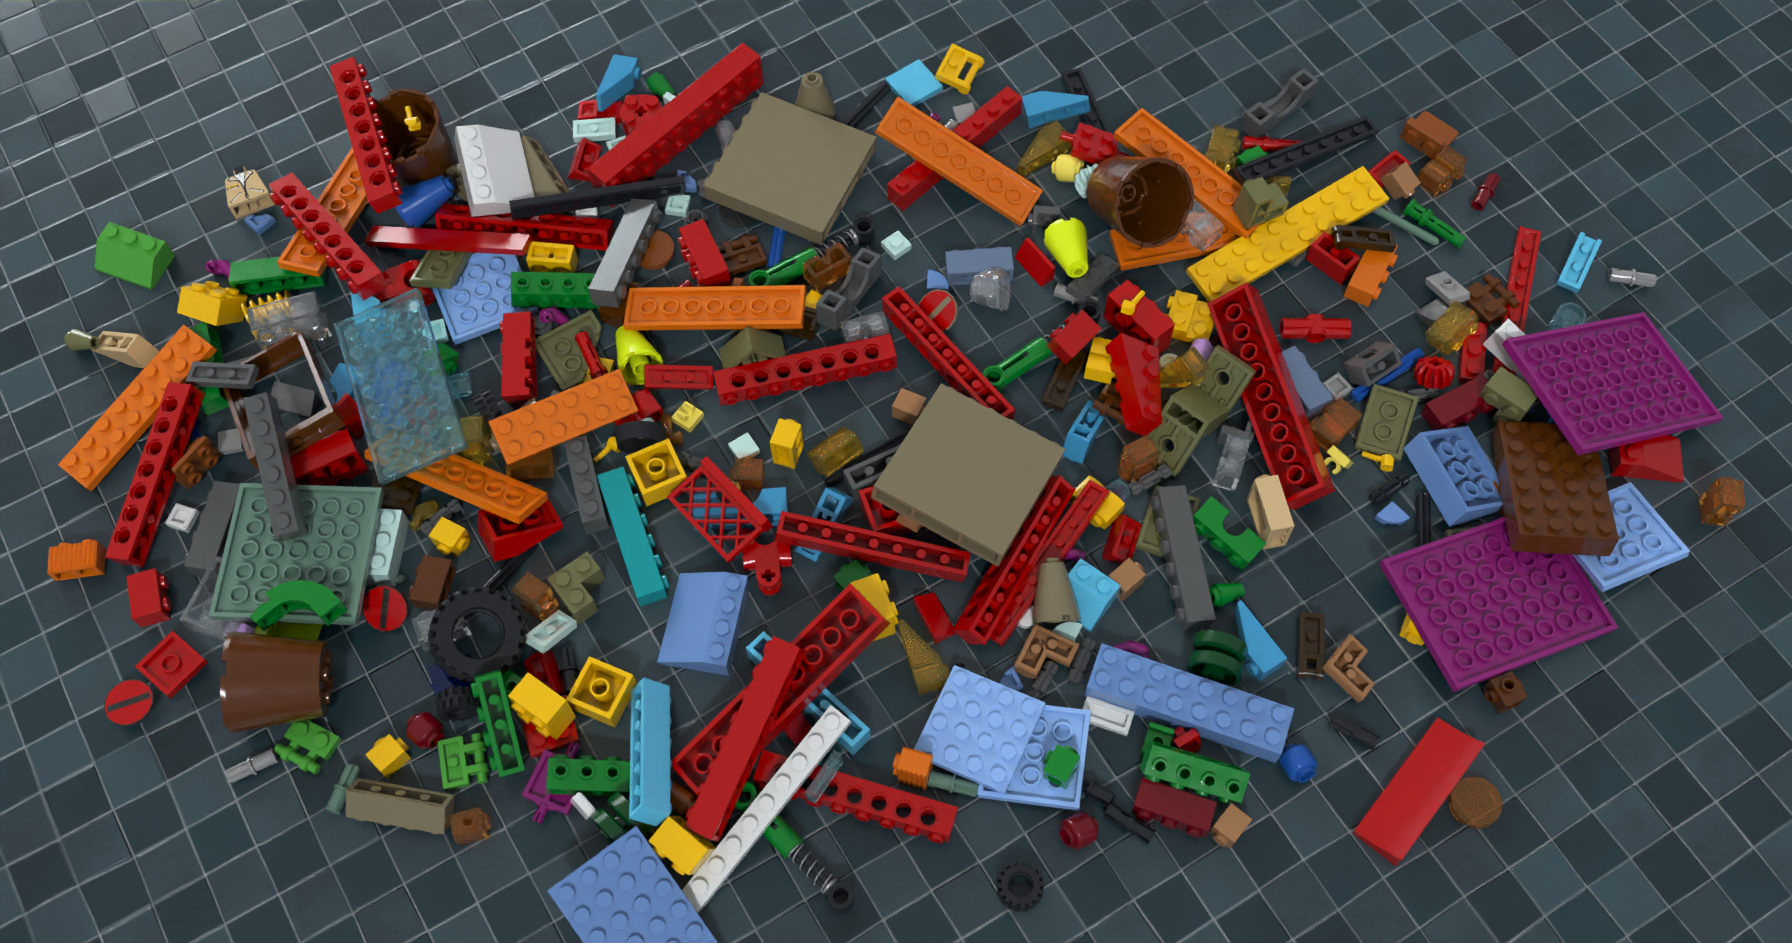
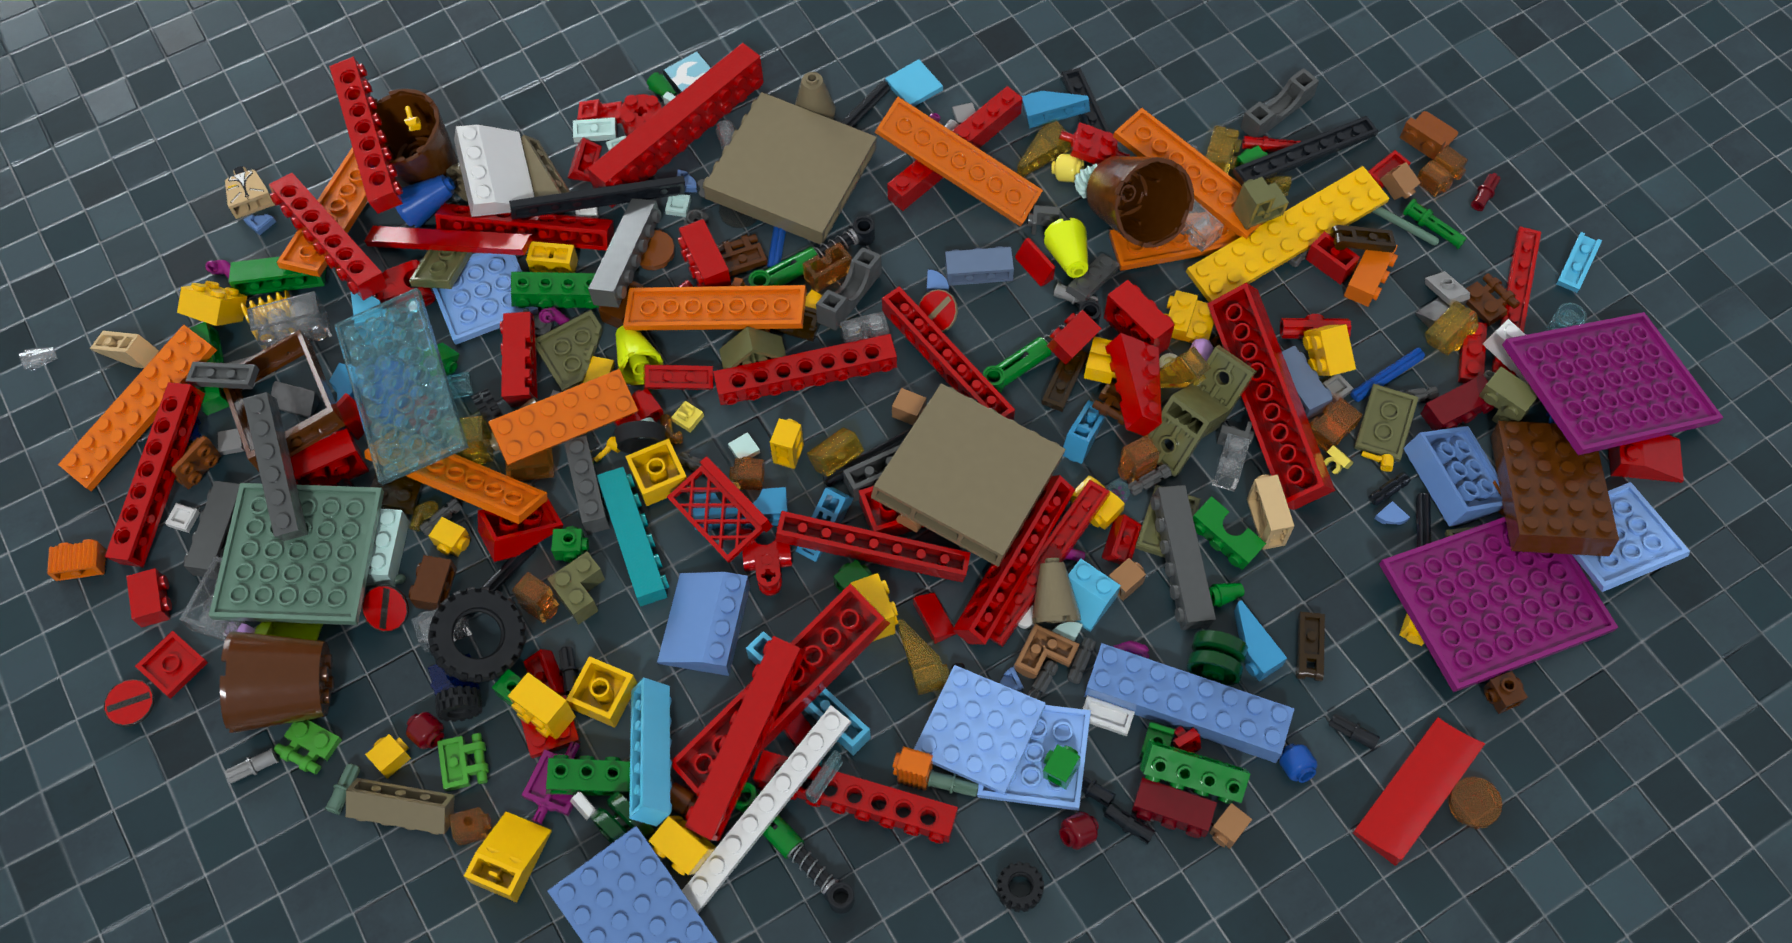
(37, 357): none -> clear cone
(80, 340): olive cone -> none
(132, 255): bright green slope -> none
(296, 596): green arch -> none
(440, 331): light aqua plate -> none
(498, 722): green brick -> none
(508, 856): none -> yellow slope
(550, 631): light aqua plate -> none
(569, 543): none -> green brick
(590, 355): red pin -> none
(618, 80): dark azure slope -> none
(686, 71): none -> tile
(896, 245): light aqua plate -> none
(953, 65): yellow plate -> none
(991, 288): clear helmet -> none
(1128, 307): yellow hand -> none
(1329, 350): none -> yellow brick
(1344, 670): medium nougat brick -> none
(1372, 363): dark grey brick -> none
(1434, 372): red gear -> none
(1632, 277): light grey axle -> none
(1722, 501): clear orange brick -> none

